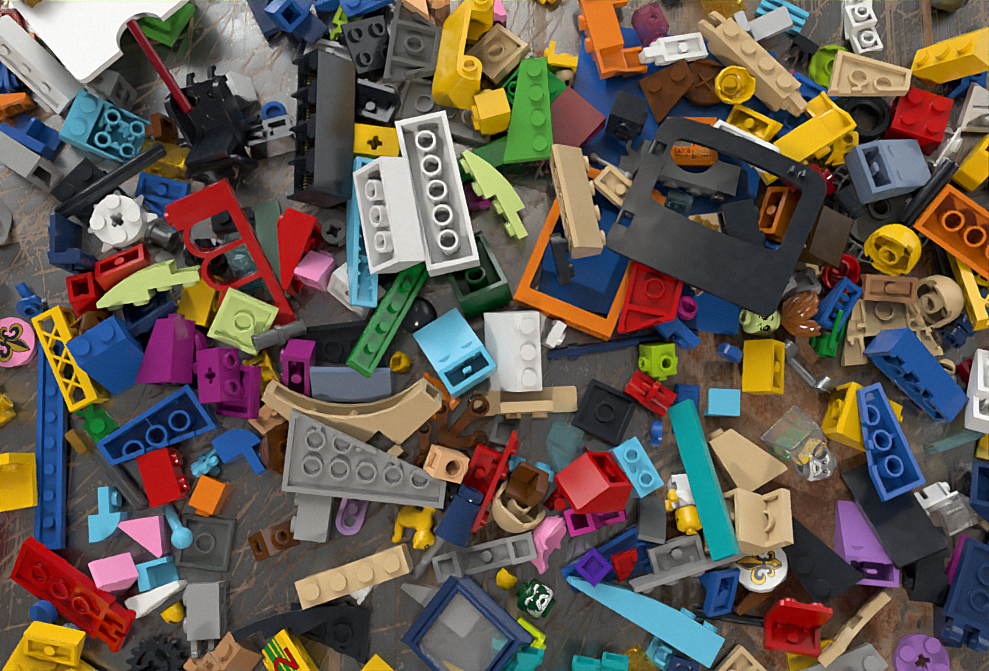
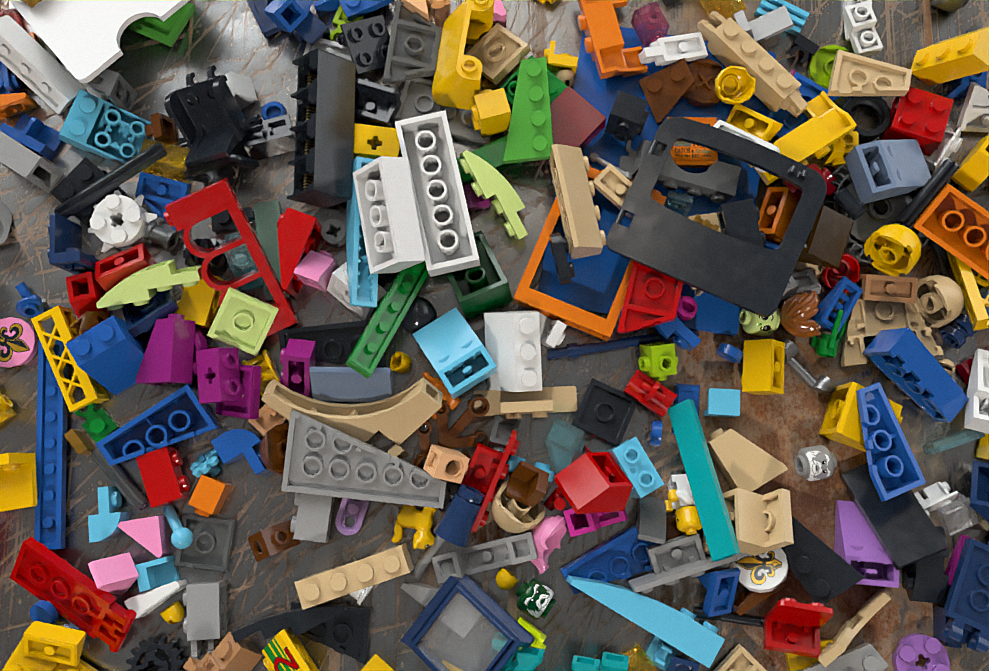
(159, 66): dark red bar -> none
(278, 334): dark grey pin -> none
(594, 567): dark purple panel -> none
(623, 563): red tile -> none
(796, 438): clear torso -> none

